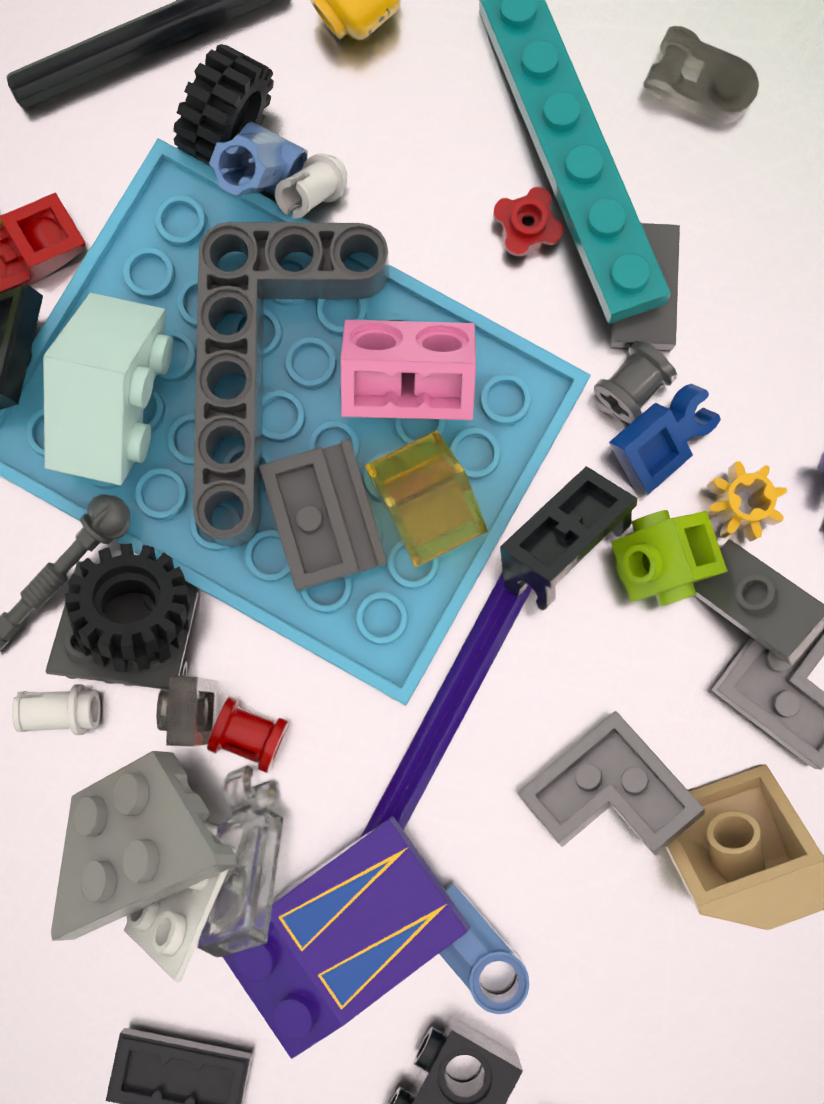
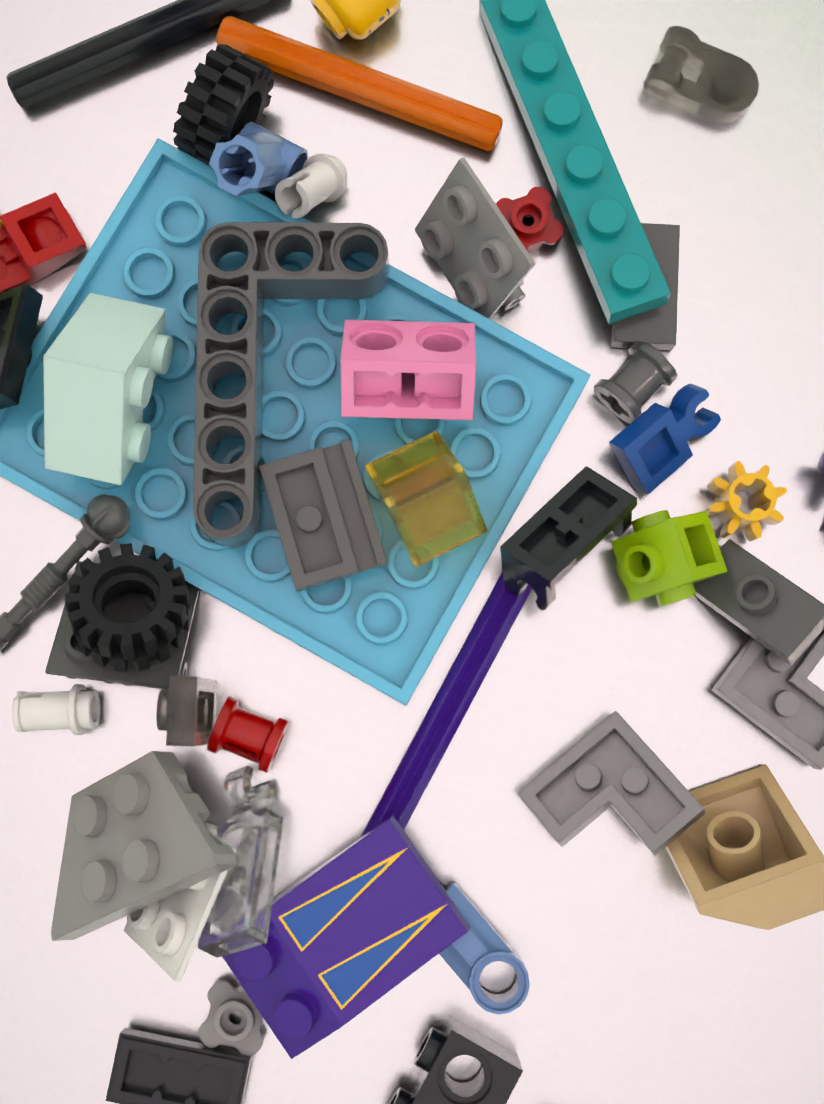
(218, 1028): none -> light grey plate
(363, 84): none -> orange axle
(474, 244): none -> light grey hinge

